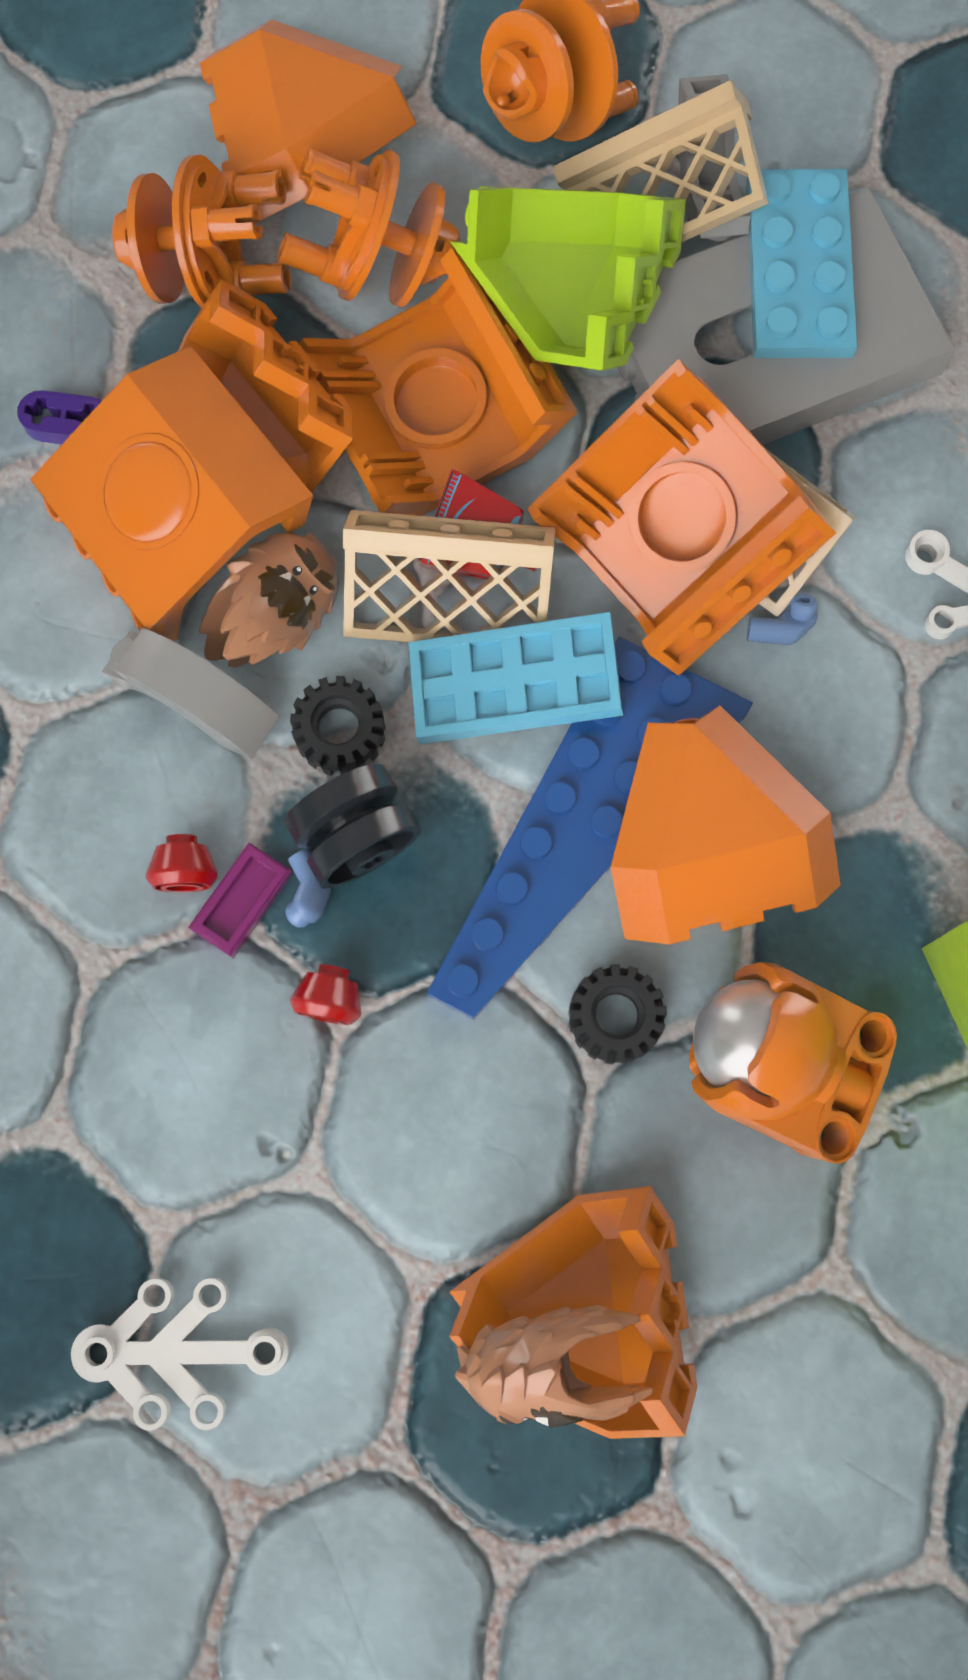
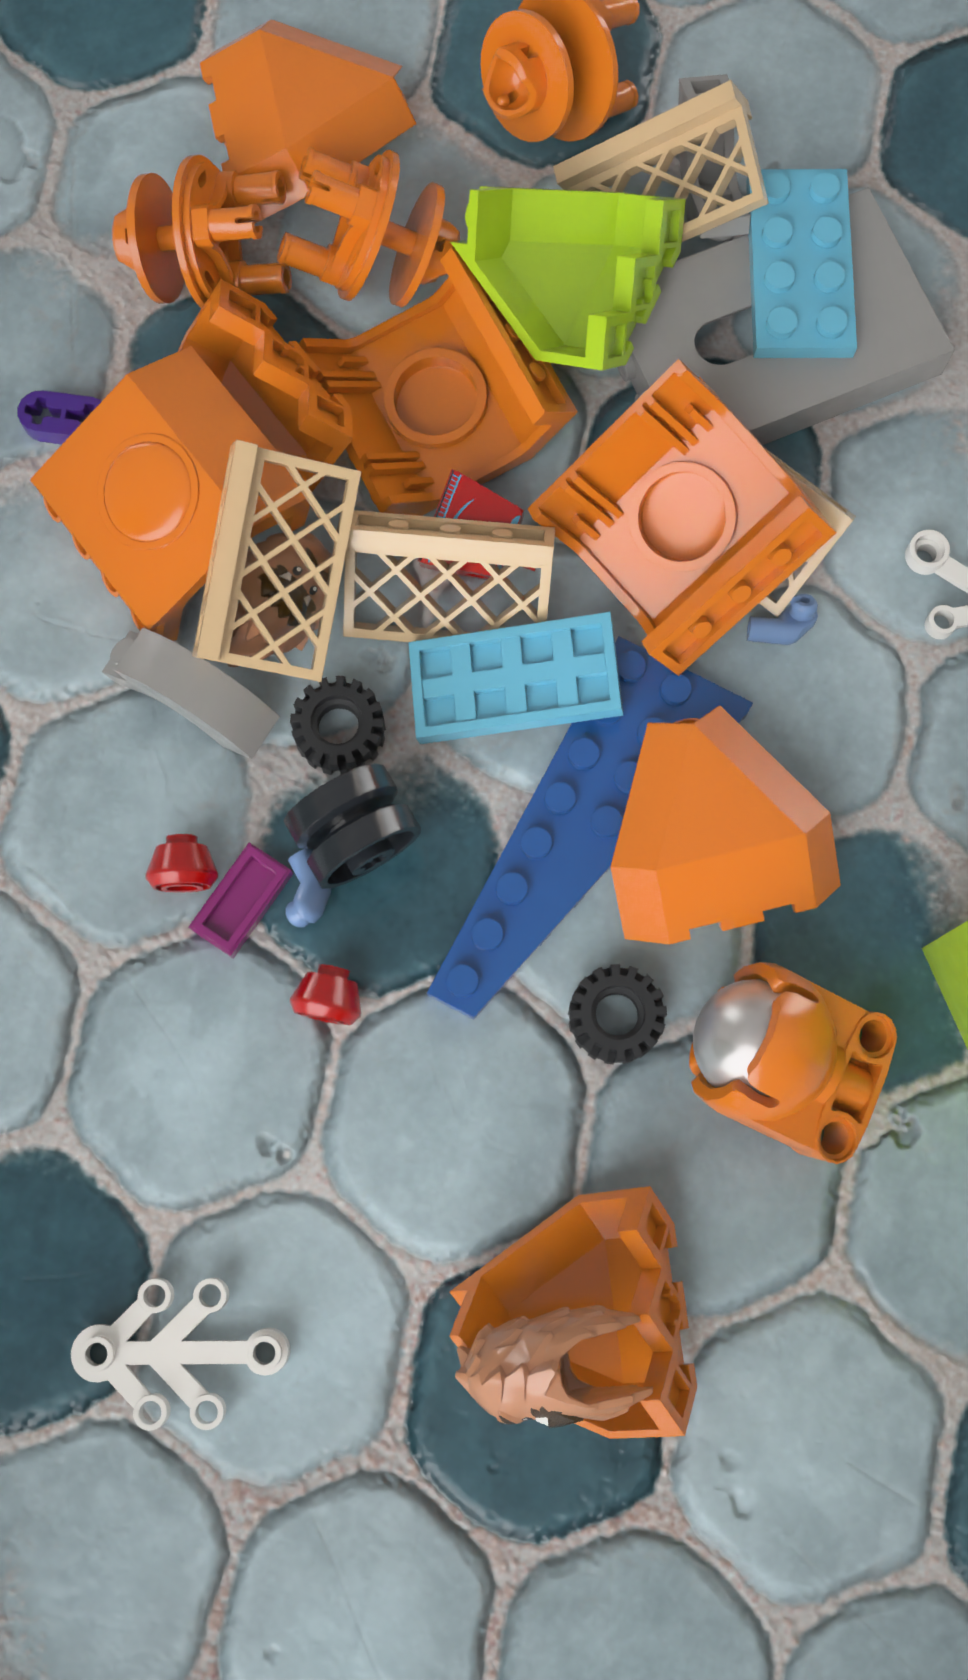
(230, 553): none -> tan fence

